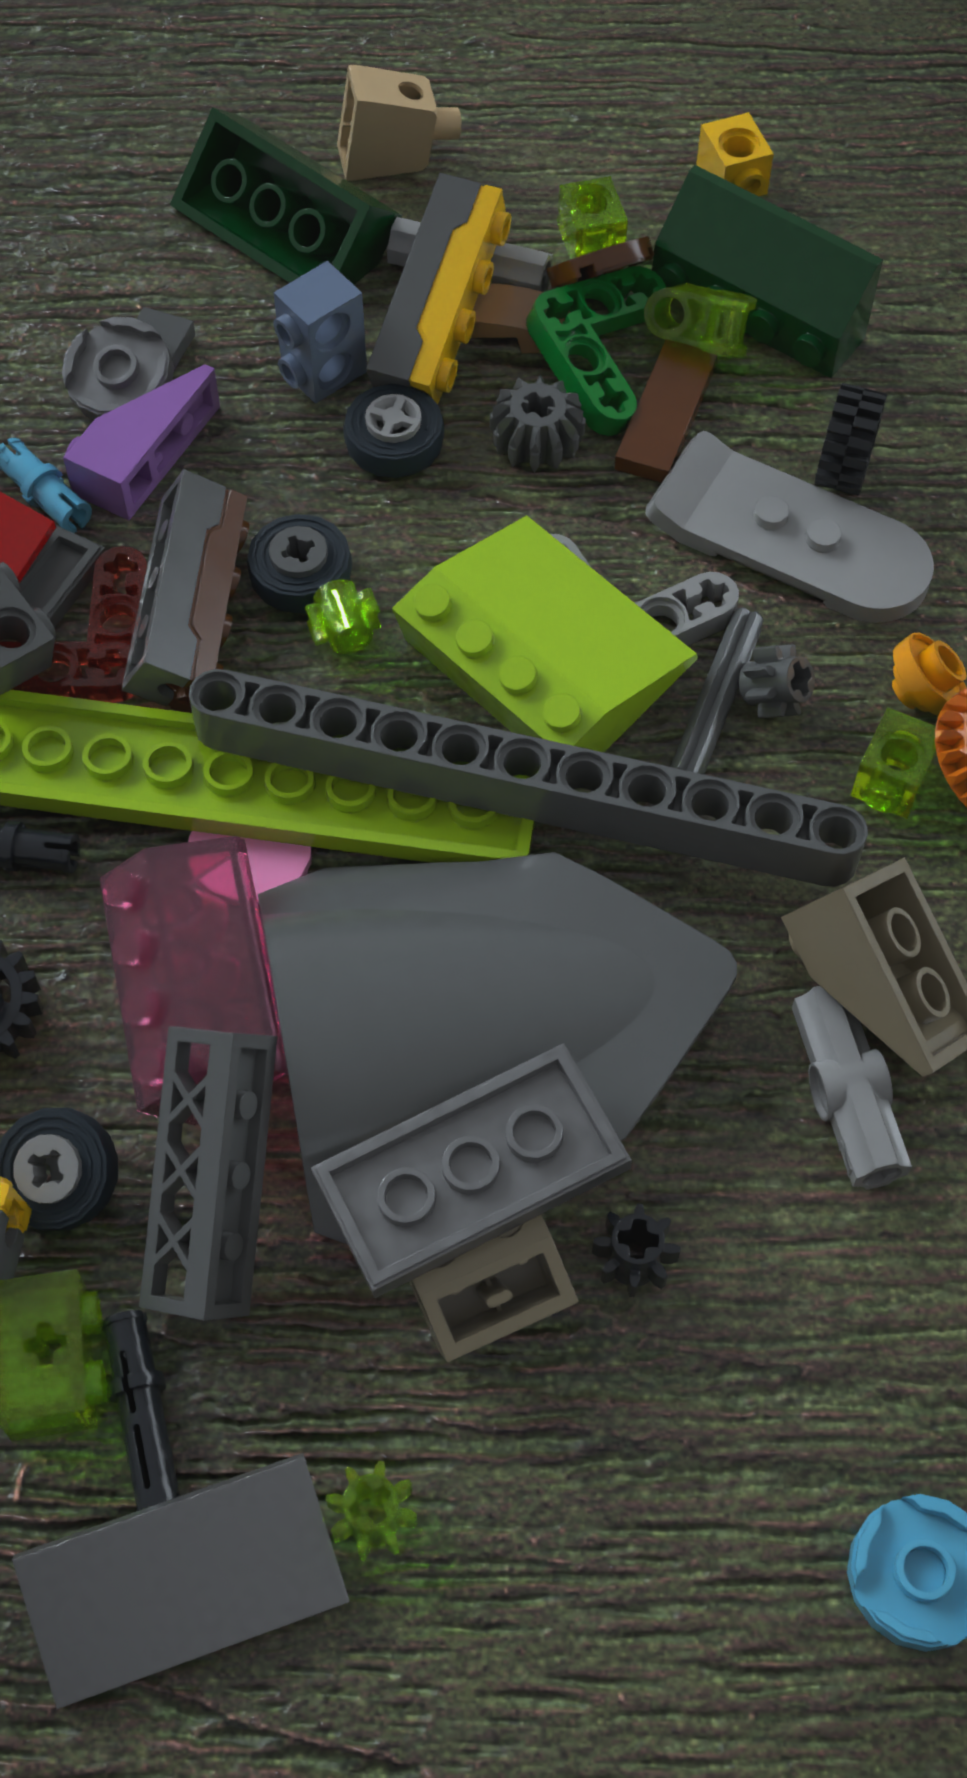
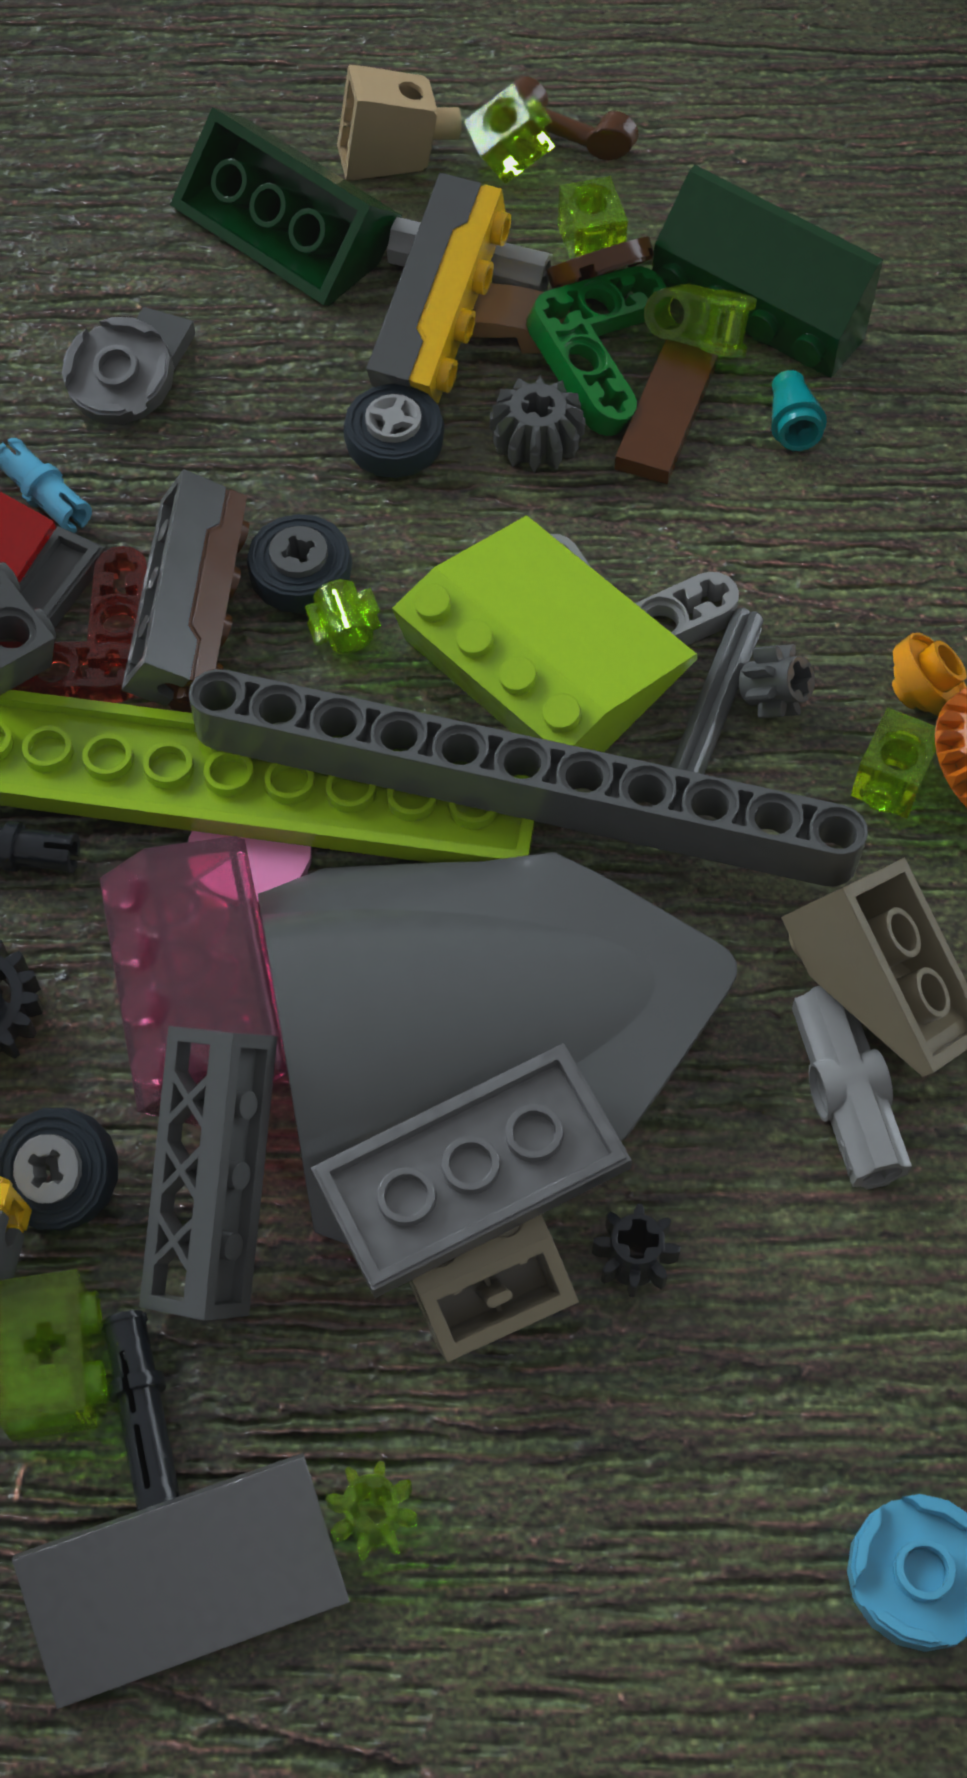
(138, 443): medium lavender slope -> none
(320, 332): sand blue brick -> none
(510, 132): none -> clear neon green brick
(607, 141): none -> reddish brown bar
(736, 153): yellow brick -> none
(792, 532): light grey piece -> none
(796, 414): none -> teal cone
(850, 438): black tyre -> none

